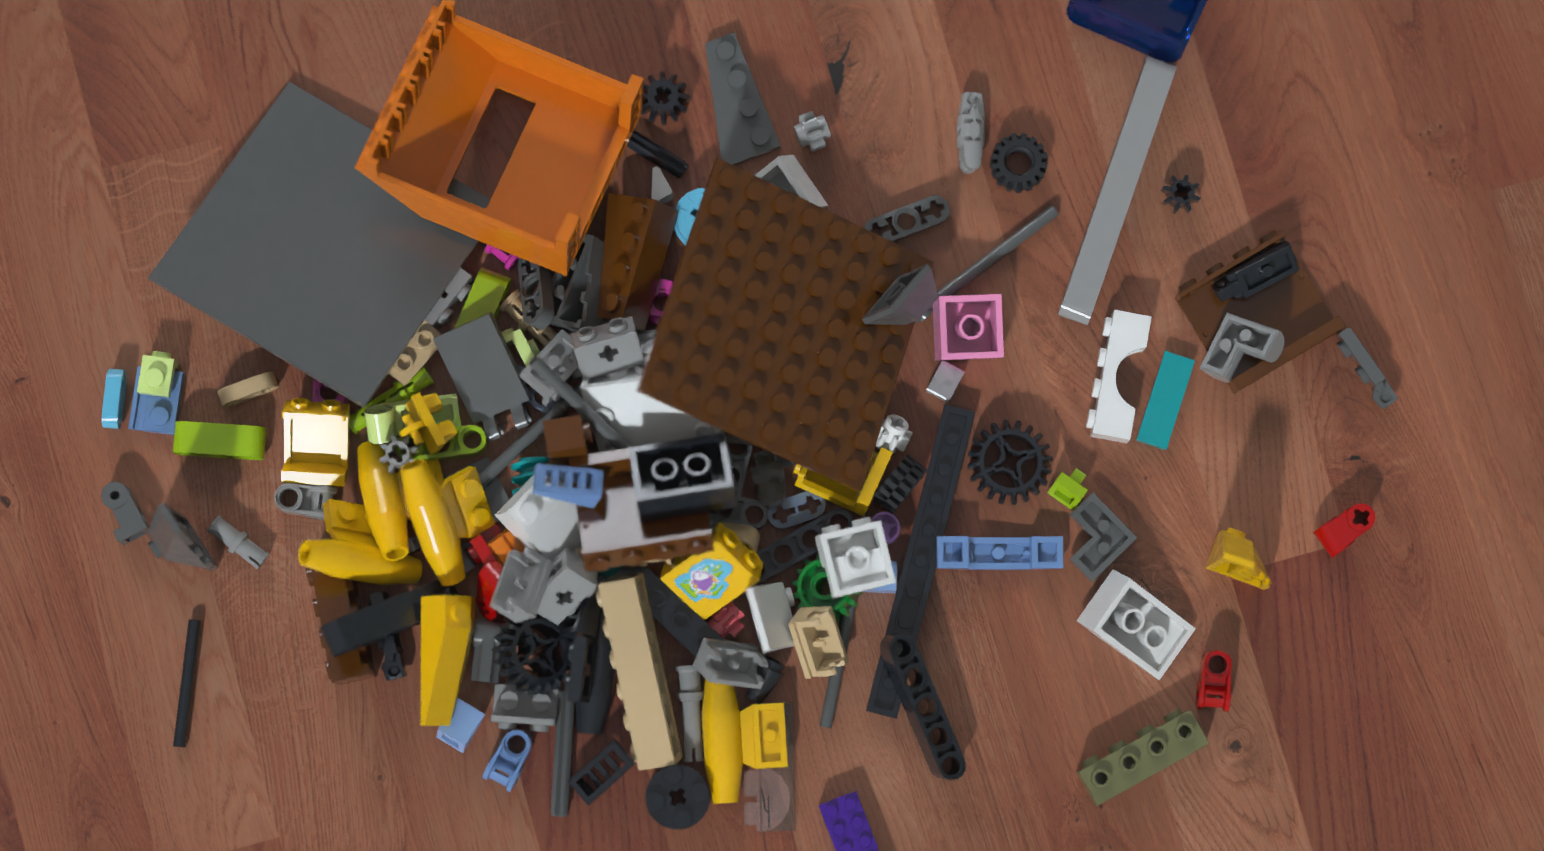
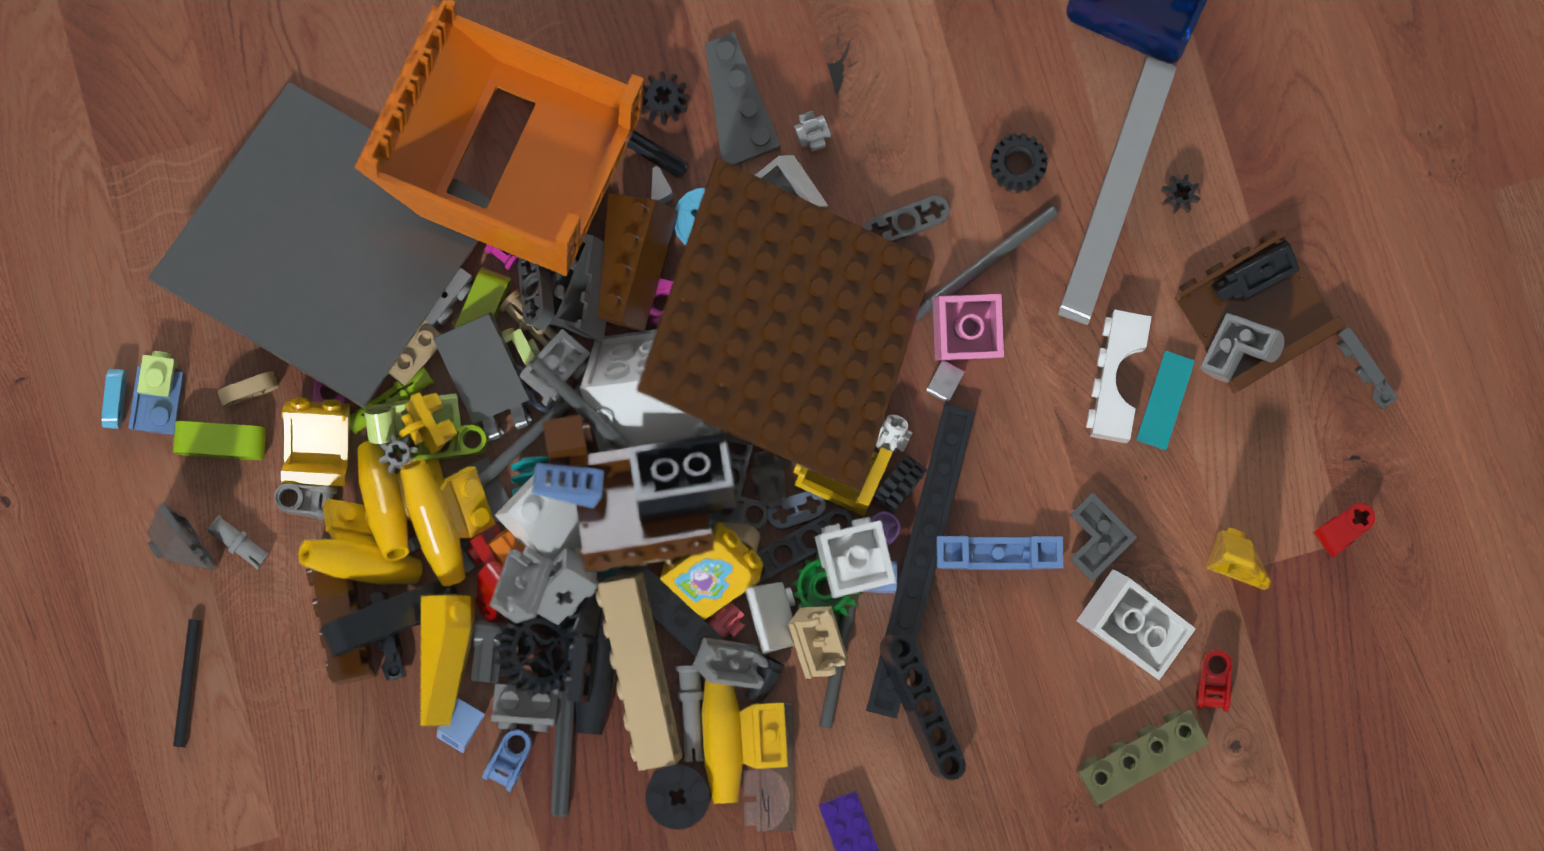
(127, 512): dark grey leg -> none
(582, 787): black slope -> none
(598, 359): light grey brick -> none
(905, 300): dark grey slope -> none
(970, 131): light grey hinge -> none
(1015, 476): black gear -> none
(1068, 489): lime tile -> none

